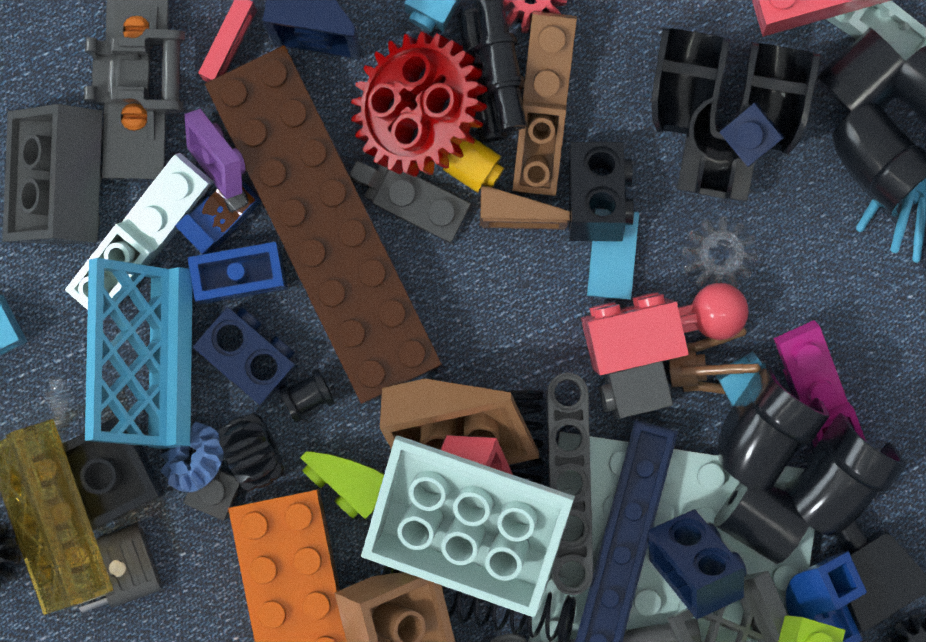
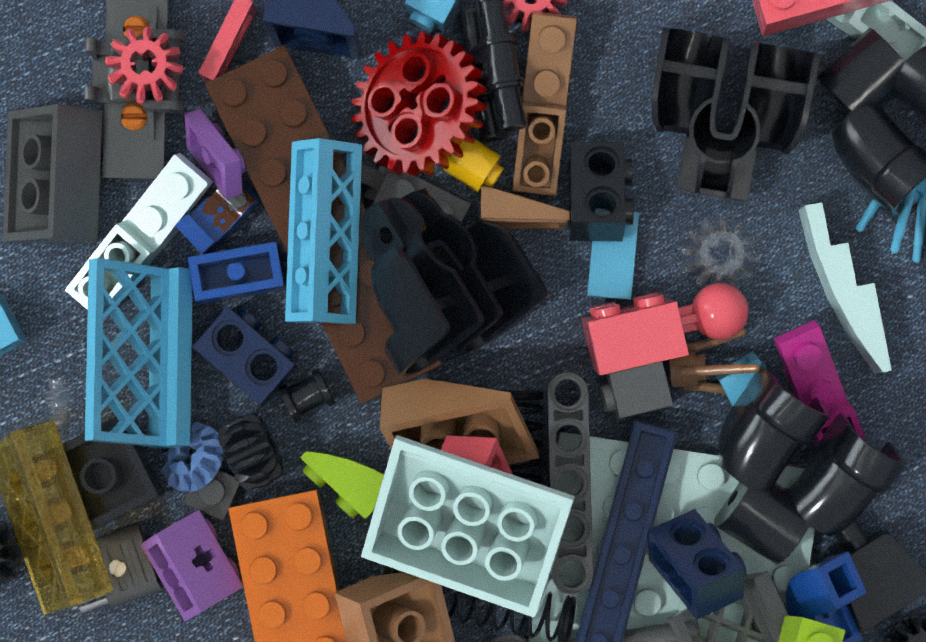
(142, 50): none -> coral gear
(172, 557): none -> medium lavender brick
(315, 231): none -> medium azure fence
(443, 281): none -> black piece
(752, 134): dark blue plate -> none
(853, 304): none -> light aqua slope

